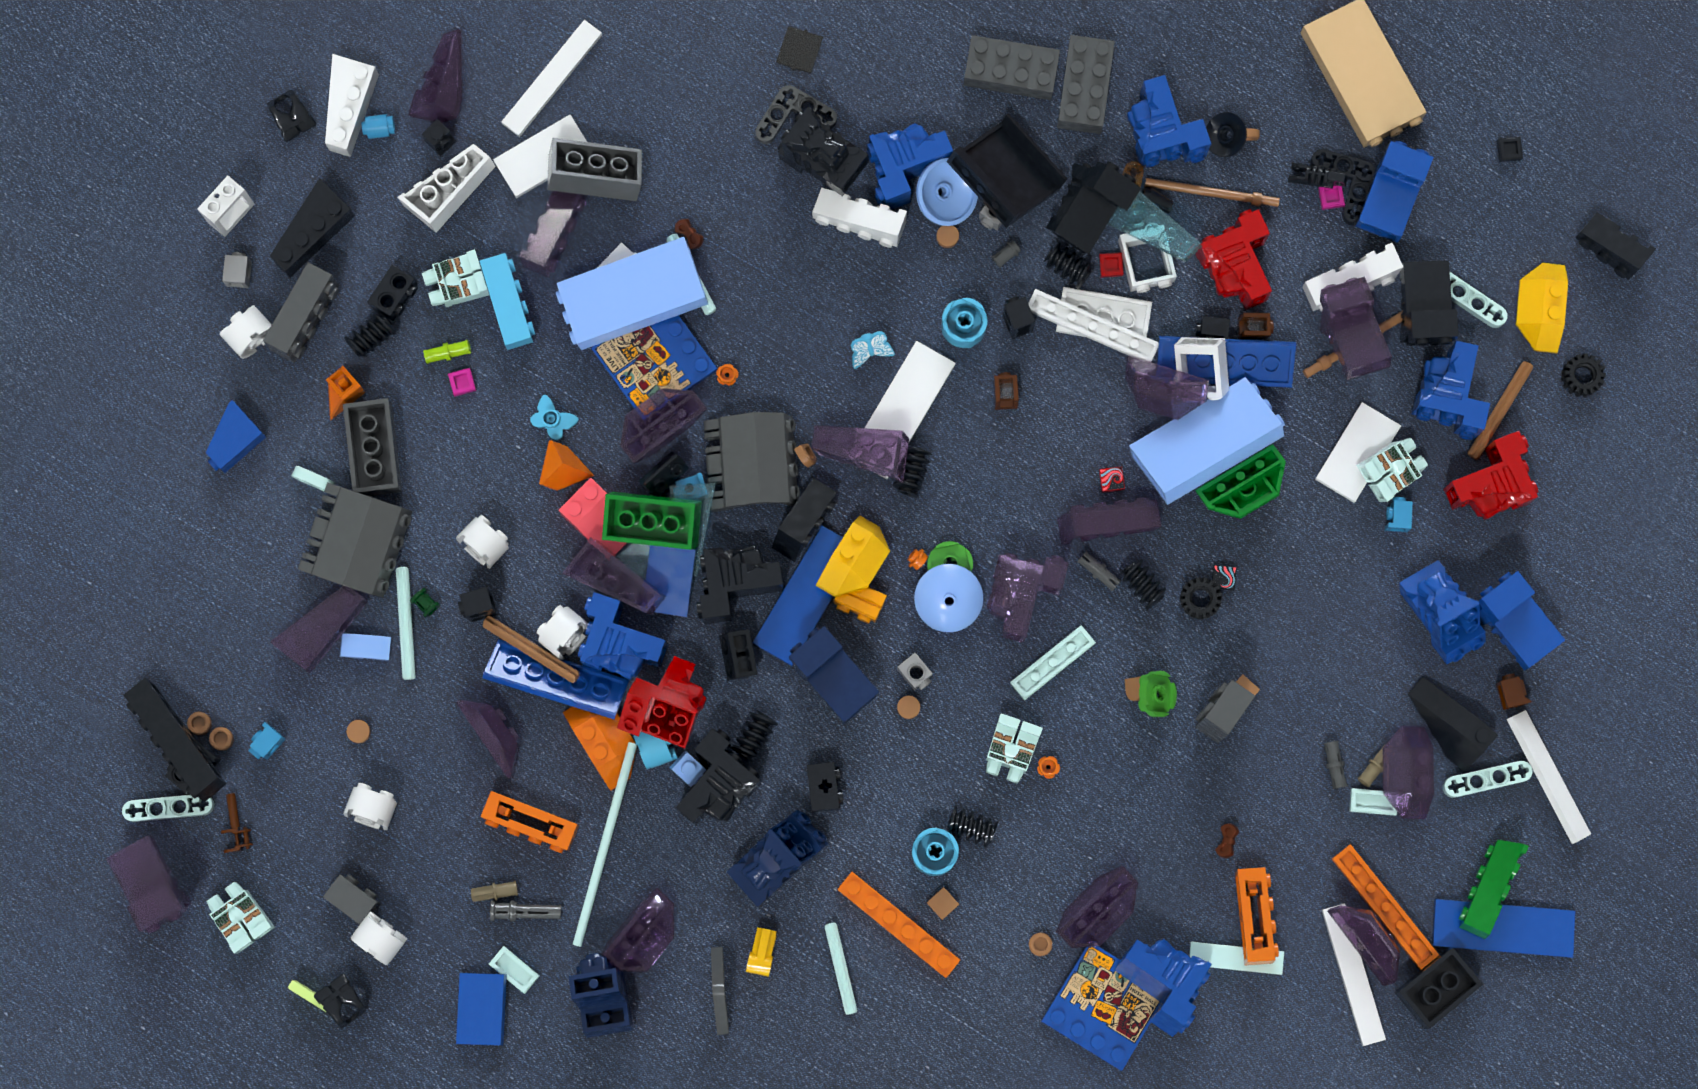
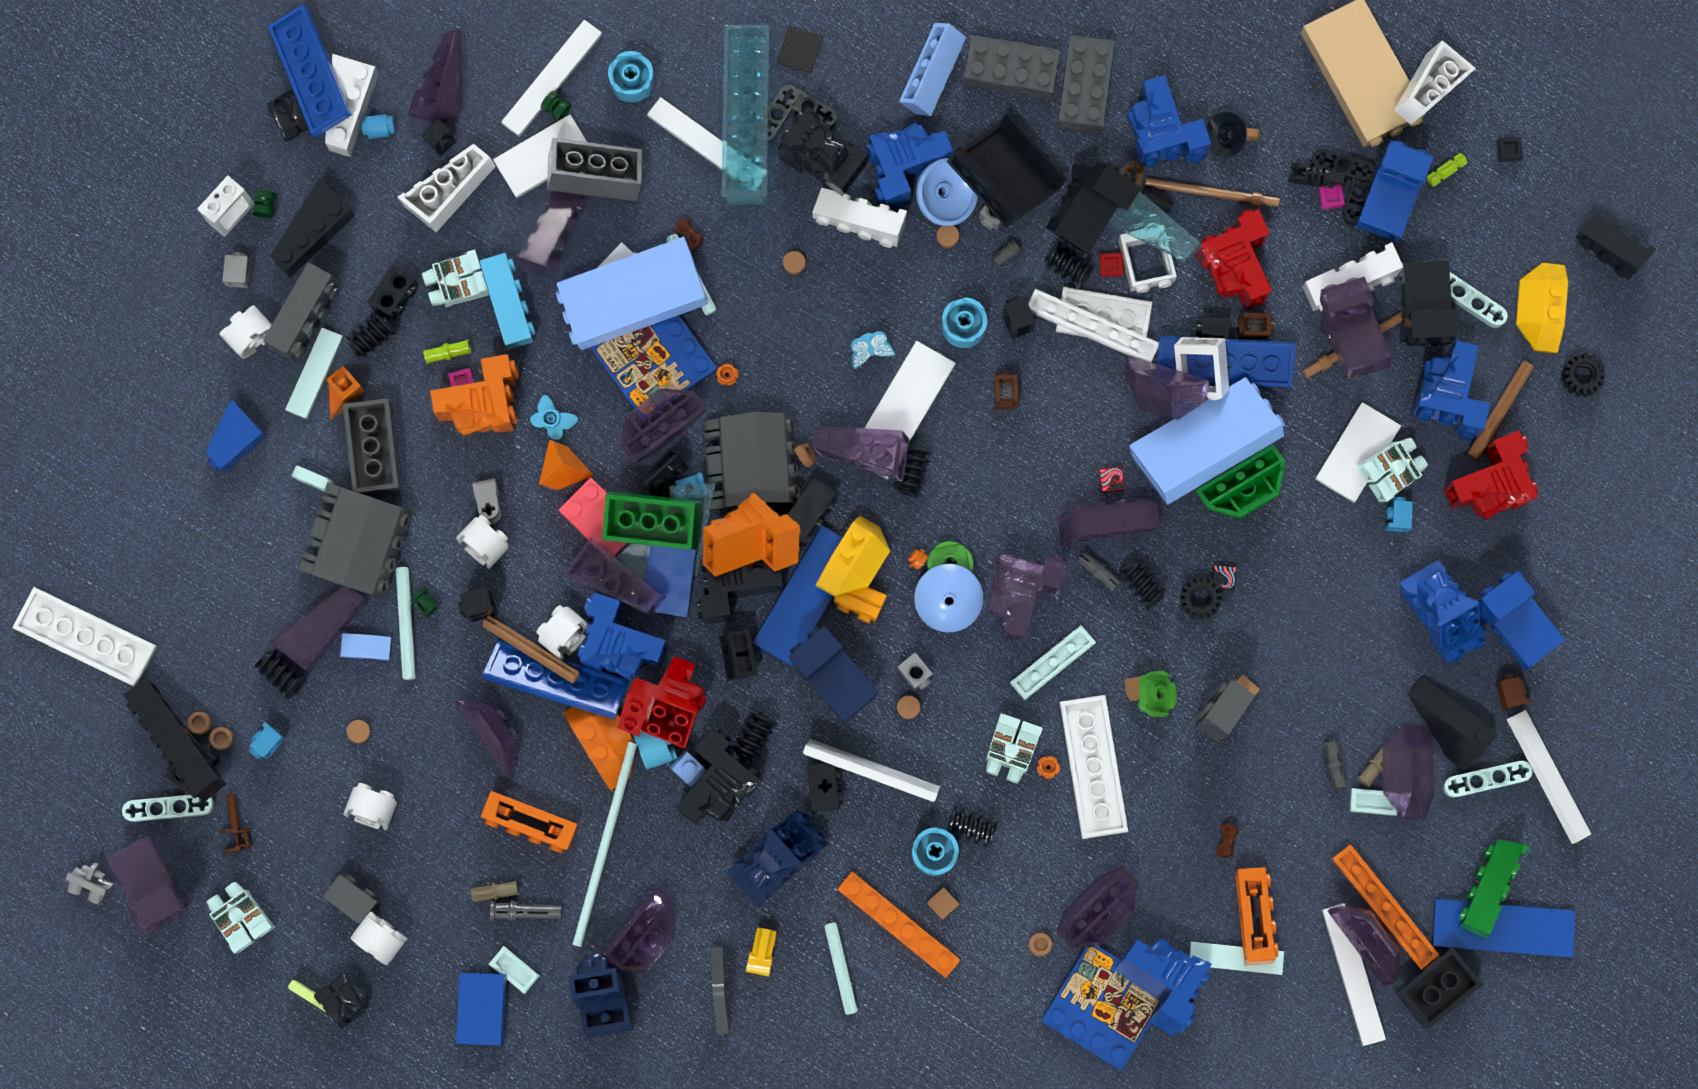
(84, 637): none -> white tile
(90, 879): none -> light grey hips
(263, 204): none -> dark green wheel
(280, 674): none -> black piece
(309, 70): none -> blue tile
(314, 373): none -> light aqua tile
(481, 404): none -> orange brick
(487, 497): none -> light grey piece
(556, 106): none -> dark green wheel
(629, 64): none -> medium azure brick
(687, 131): none -> white tile
(746, 115): none -> clear light blue brick
(748, 536): none -> orange brick
(794, 262): none -> medium nougat tile
(871, 770): none -> white tile
(932, 69): none -> light blue brick
(1093, 767): none -> white tile
(1434, 79): none -> white wedge
(1446, 169): none -> lime axle

